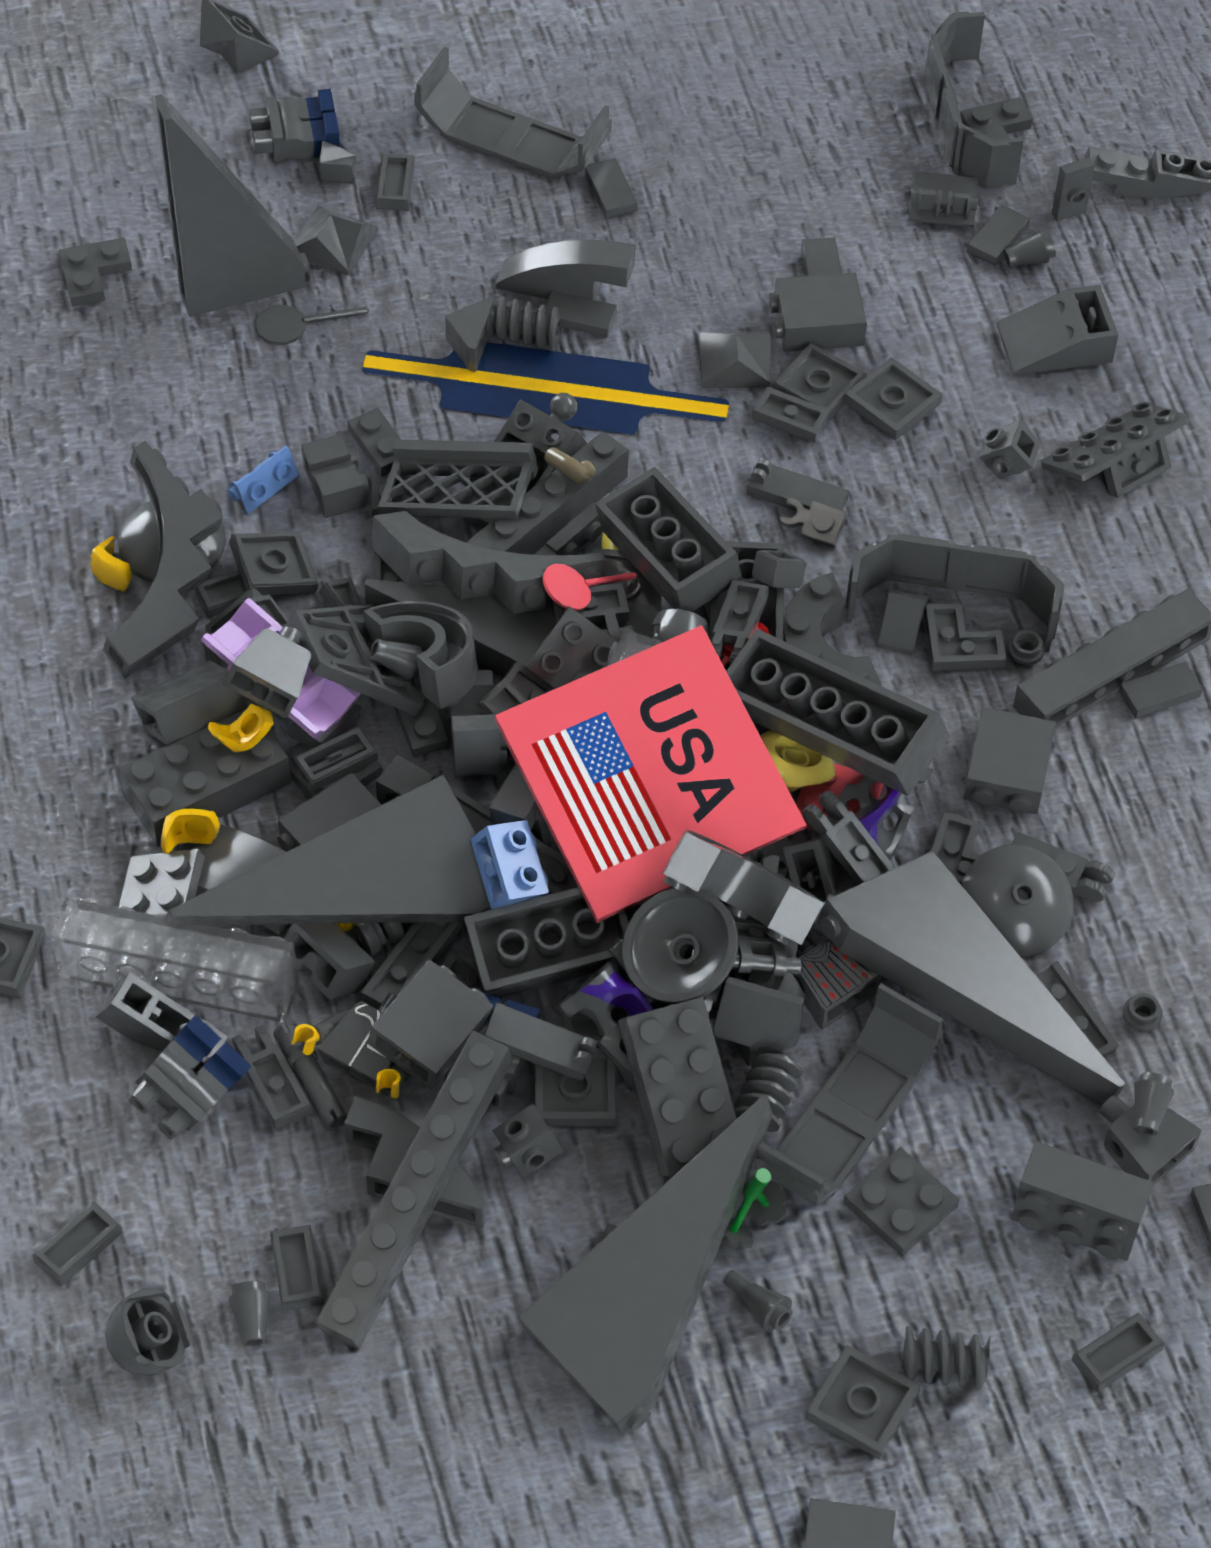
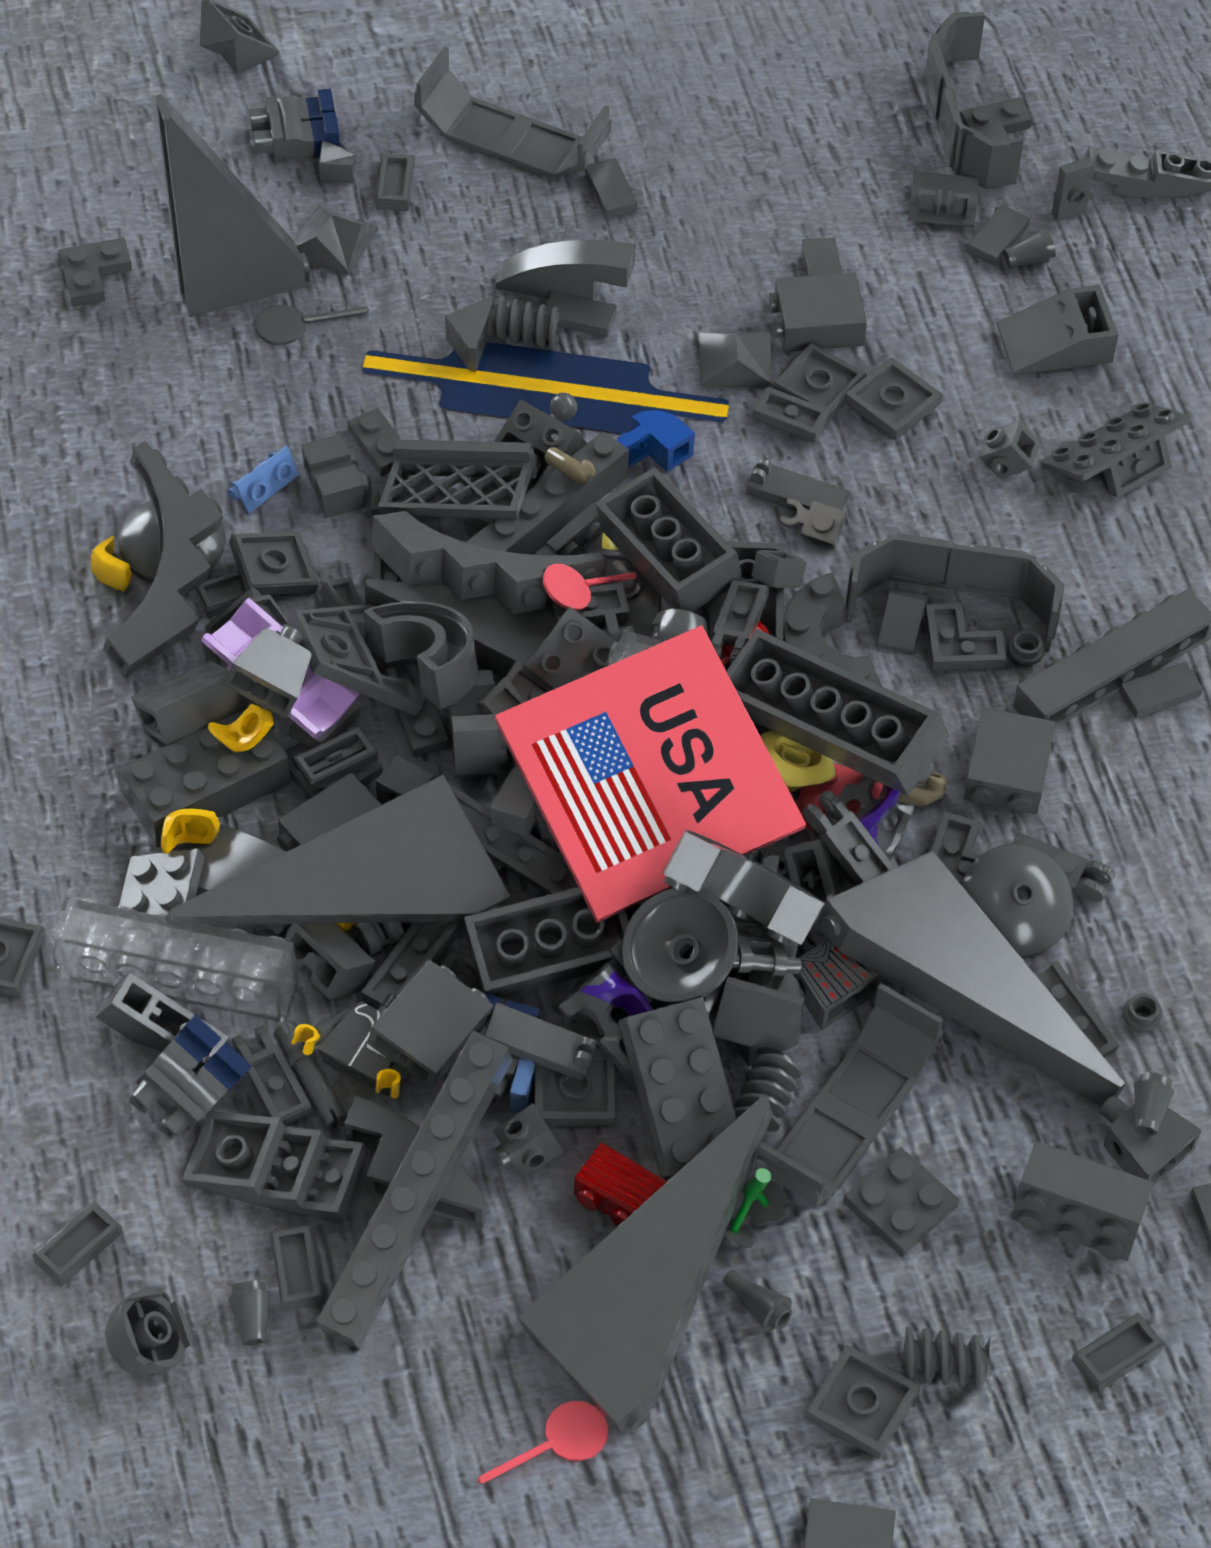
(275, 1165): none -> dark grey slope
(397, 657): dark grey cone -> none
(509, 864): medium blue brick -> none
(522, 1085): none -> medium blue tile
(572, 1431): none -> coral piece
(614, 1184): none -> red brick
(660, 437): none -> blue brick
(926, 793): none -> dark tan arm

